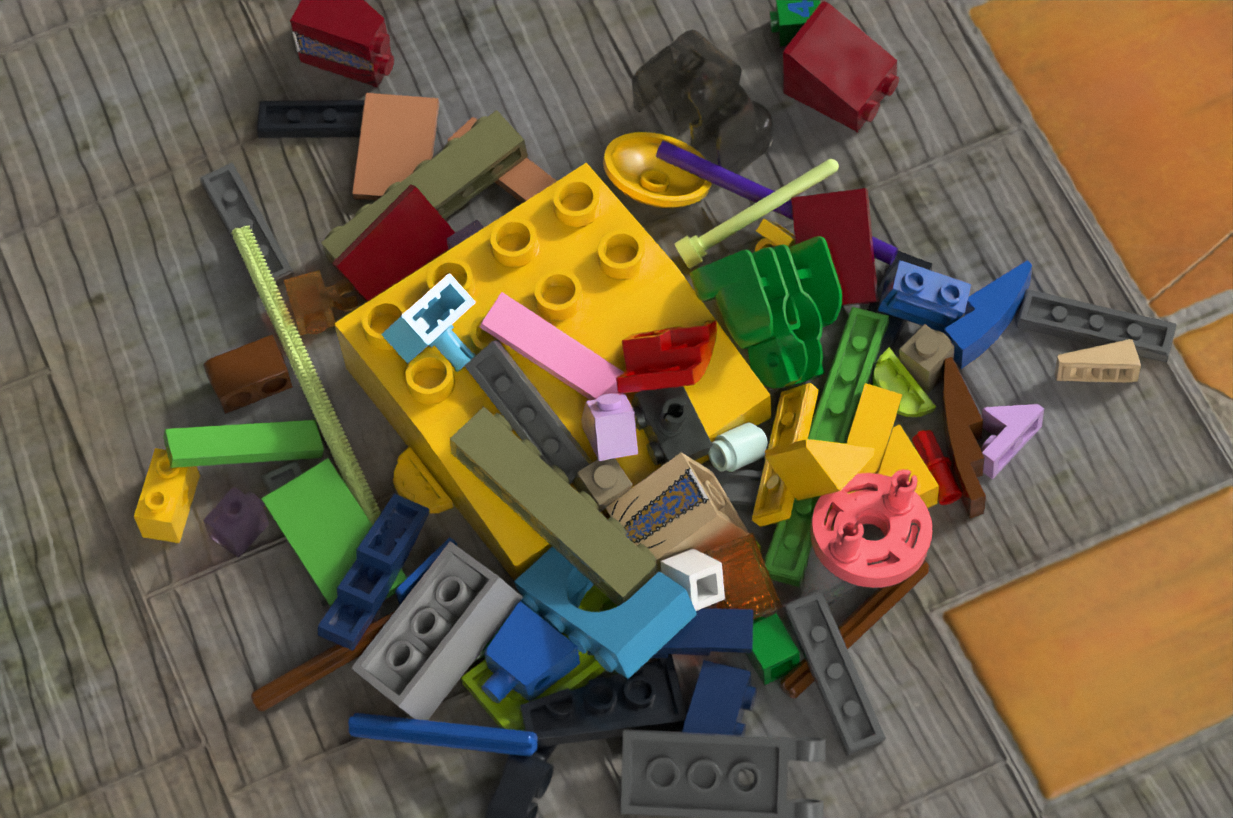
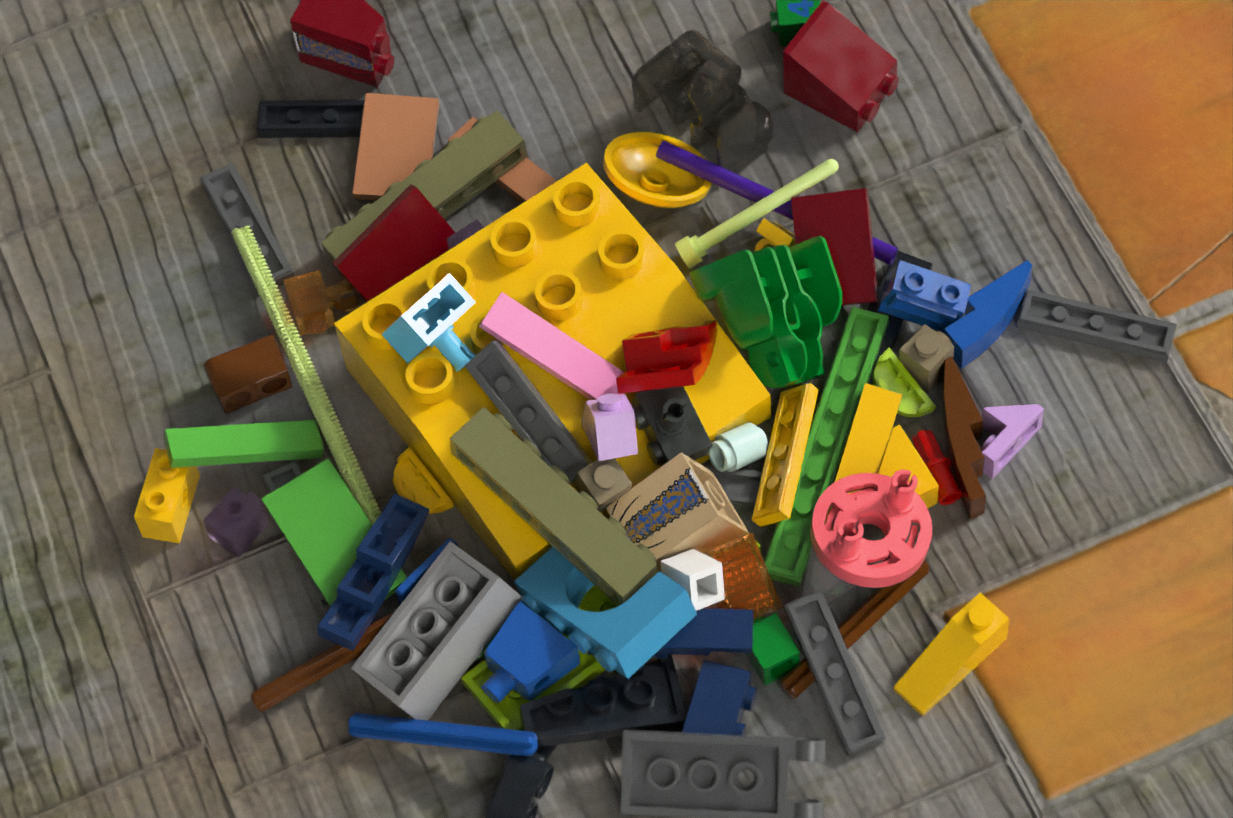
(817, 466): yellow slope -> none
(953, 654): none -> yellow slope
(1100, 364): tan slope -> none

